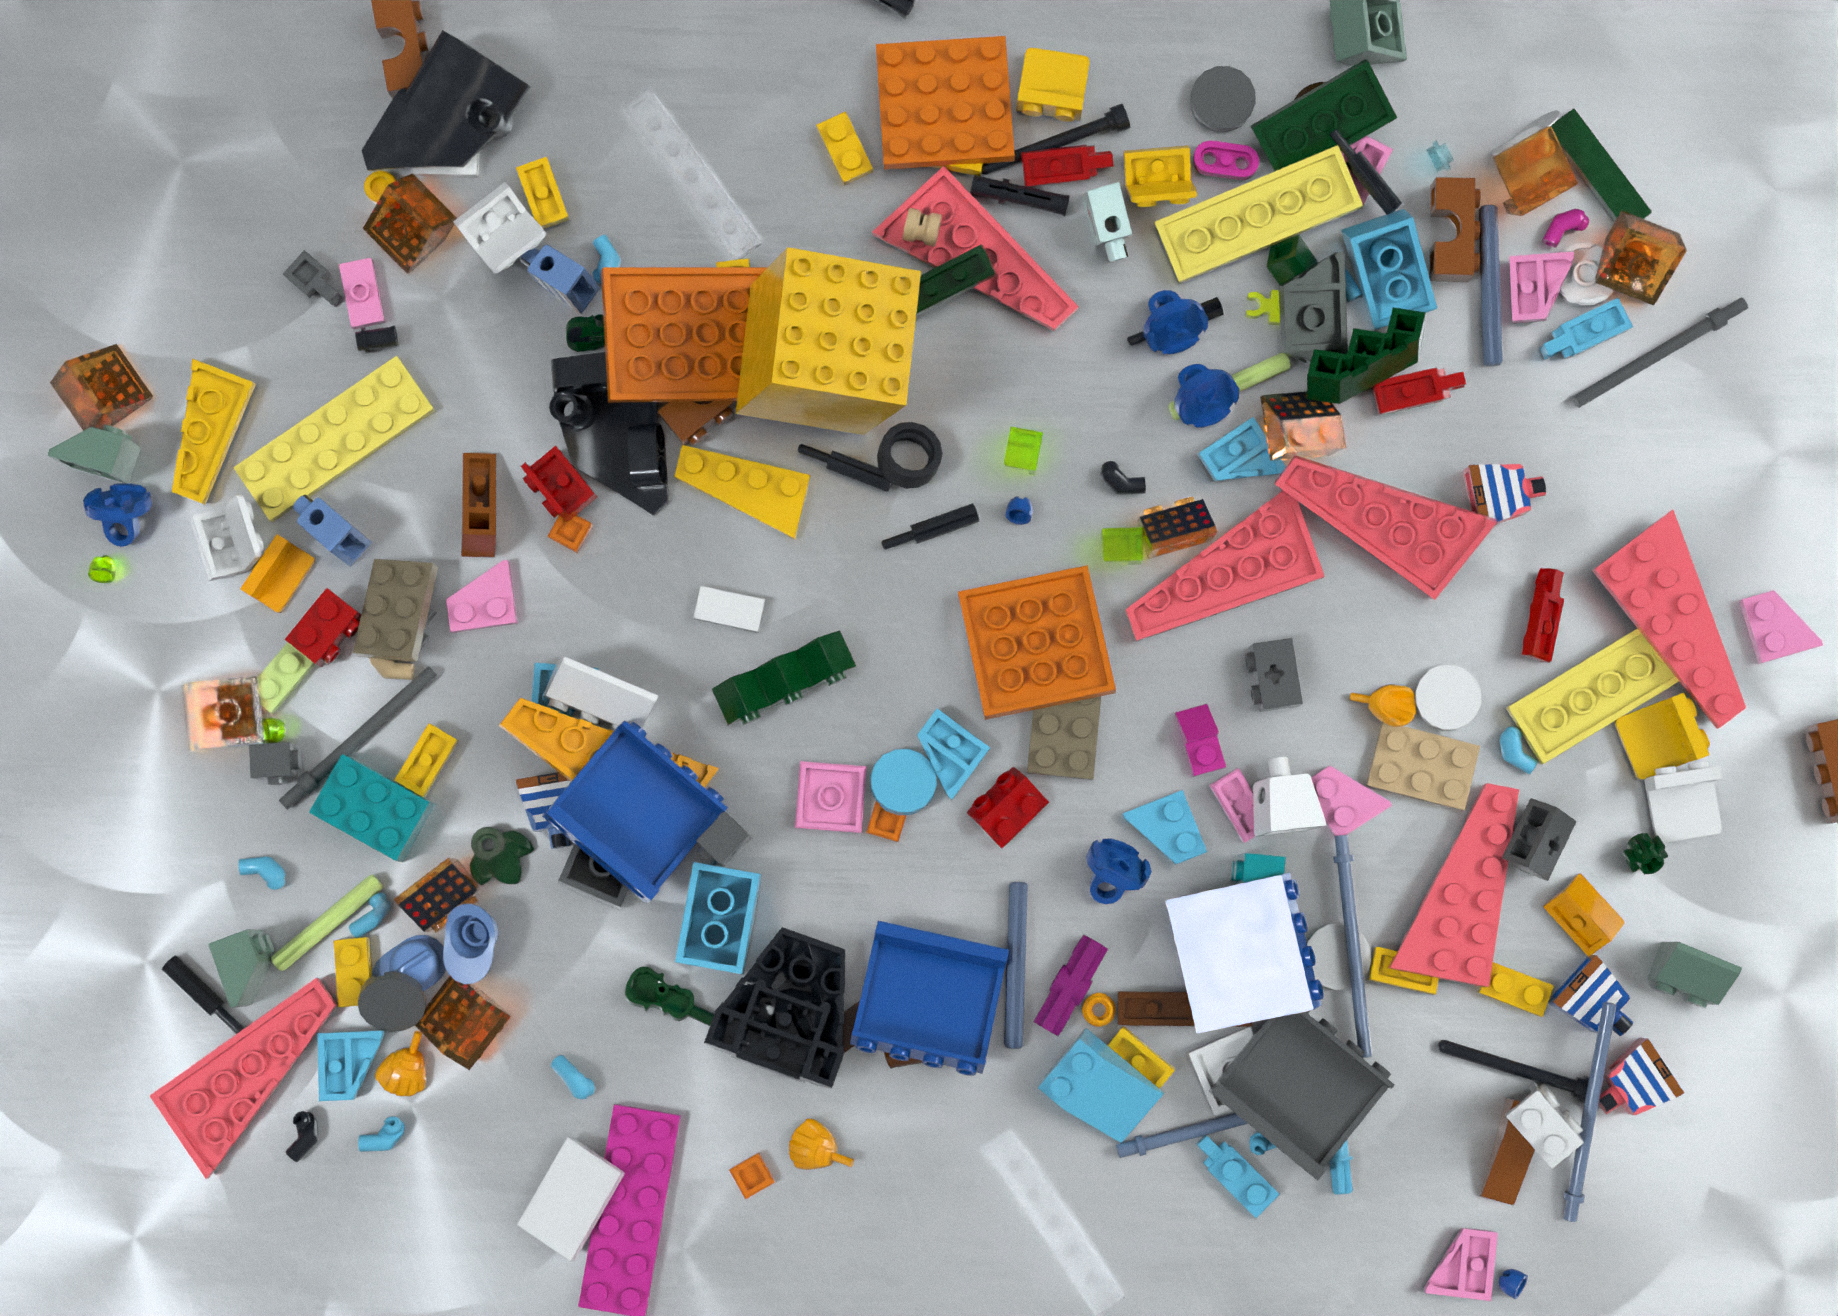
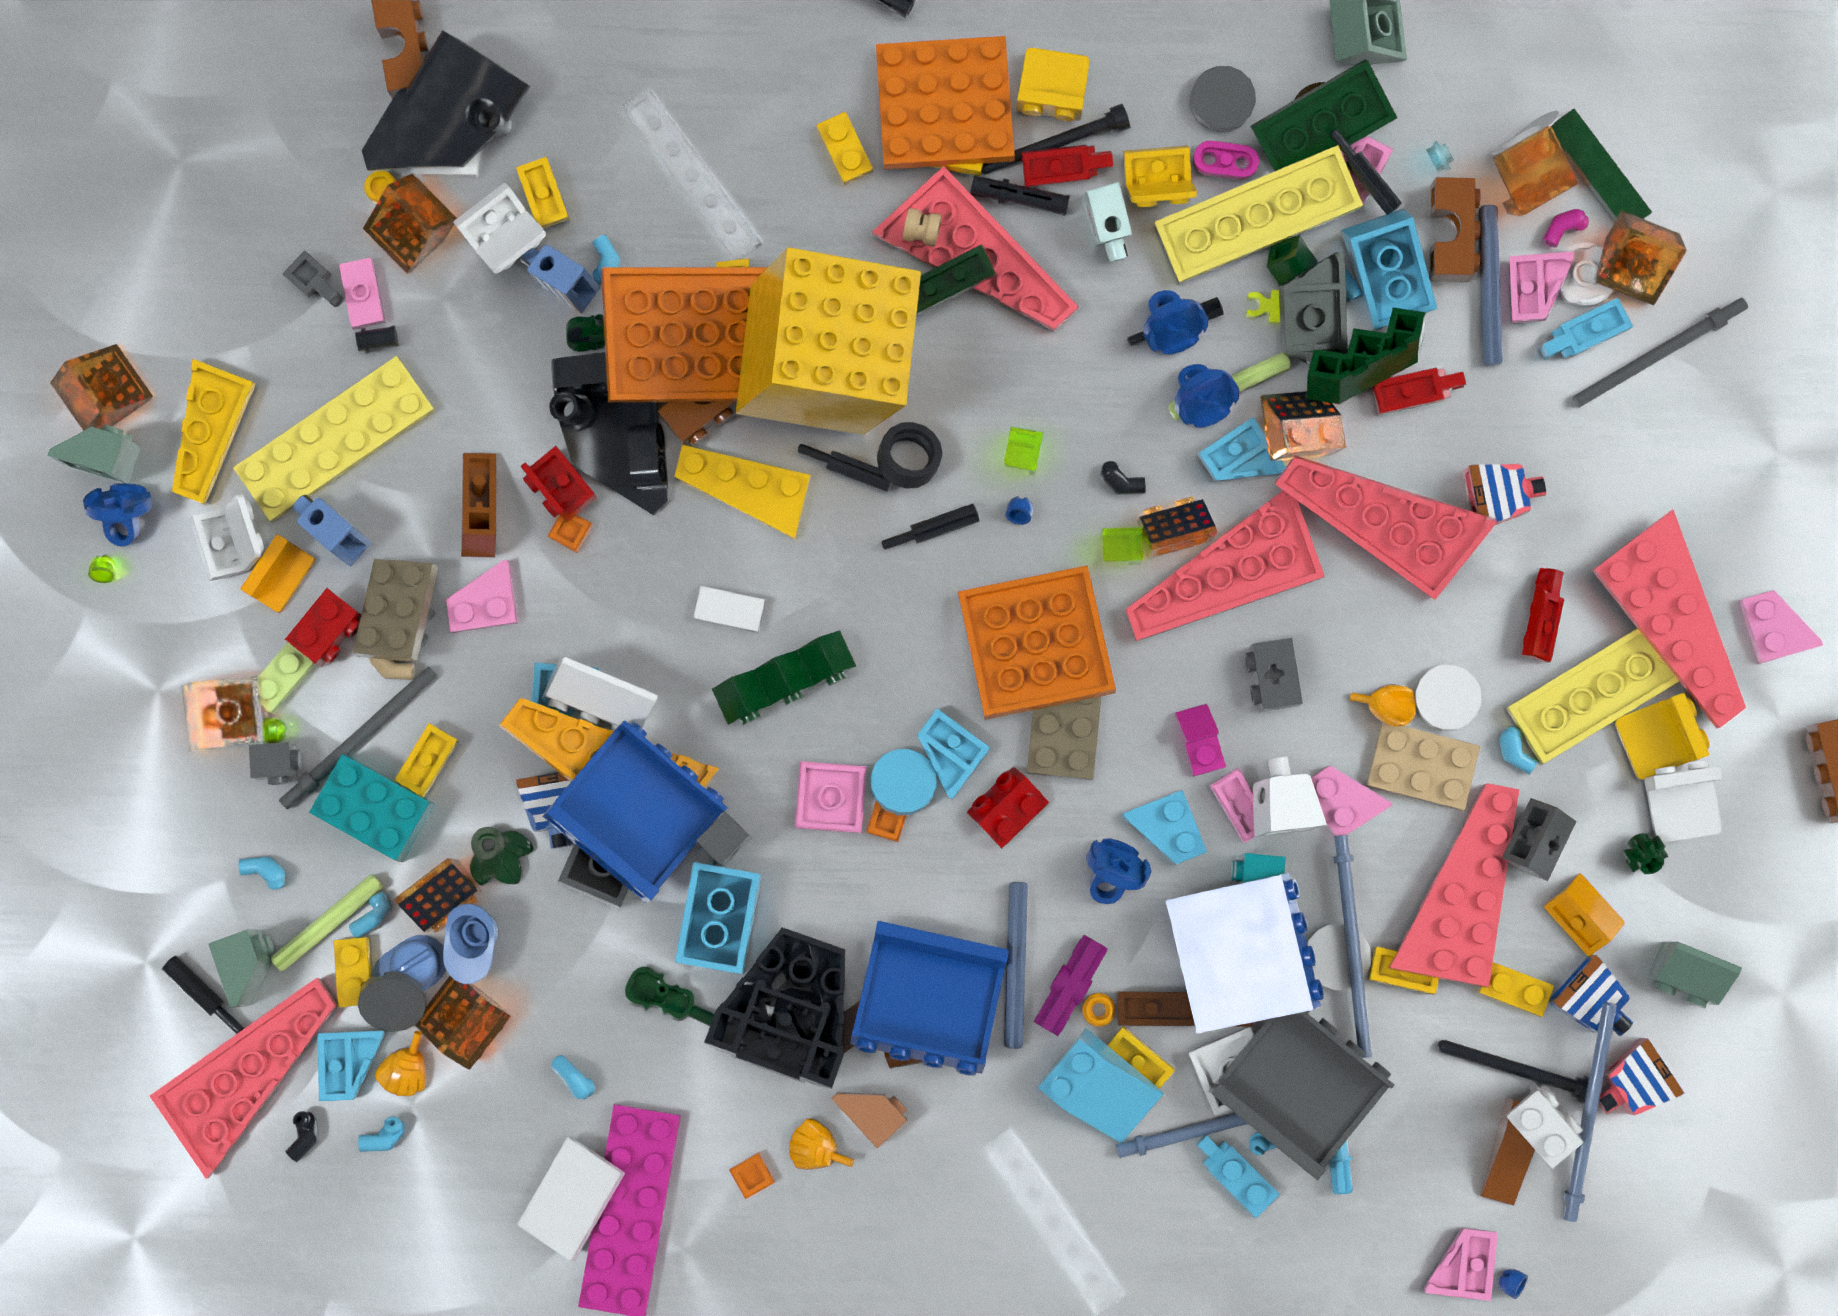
(872, 1114): none -> nougat slope

